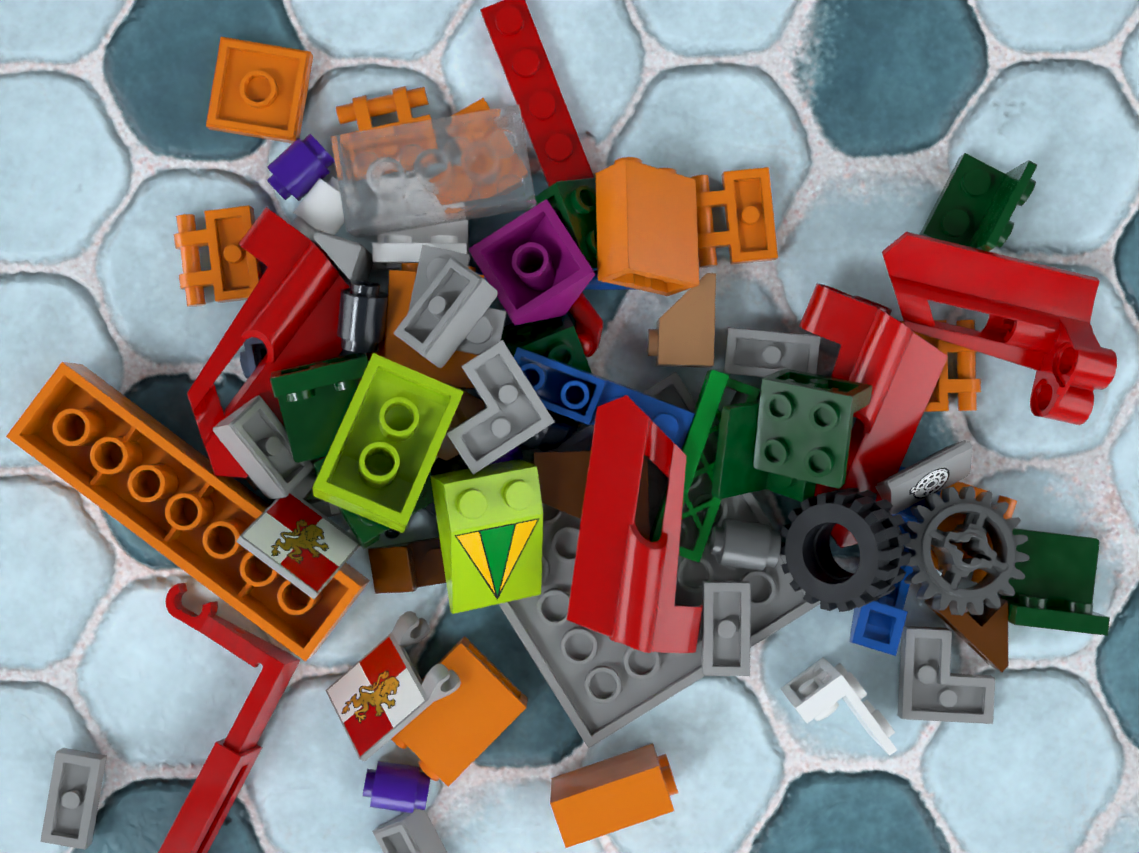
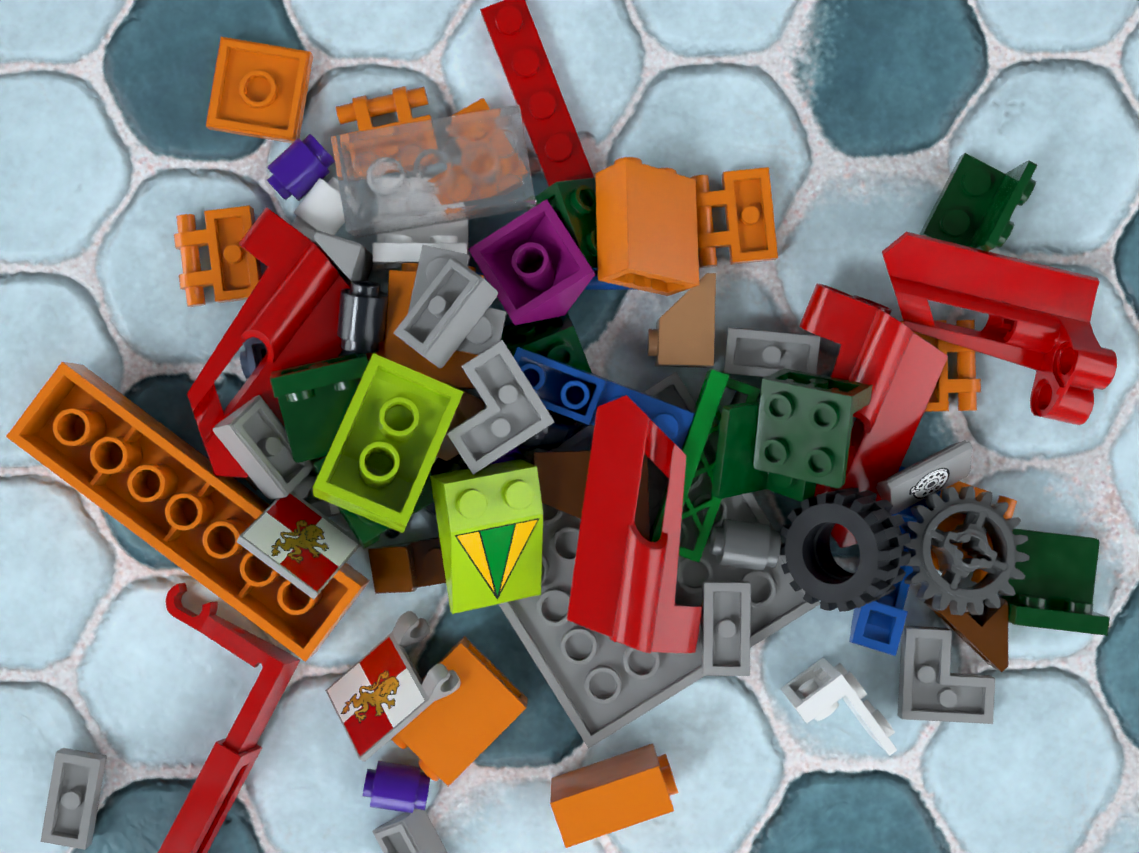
(587, 325): red arm -> none

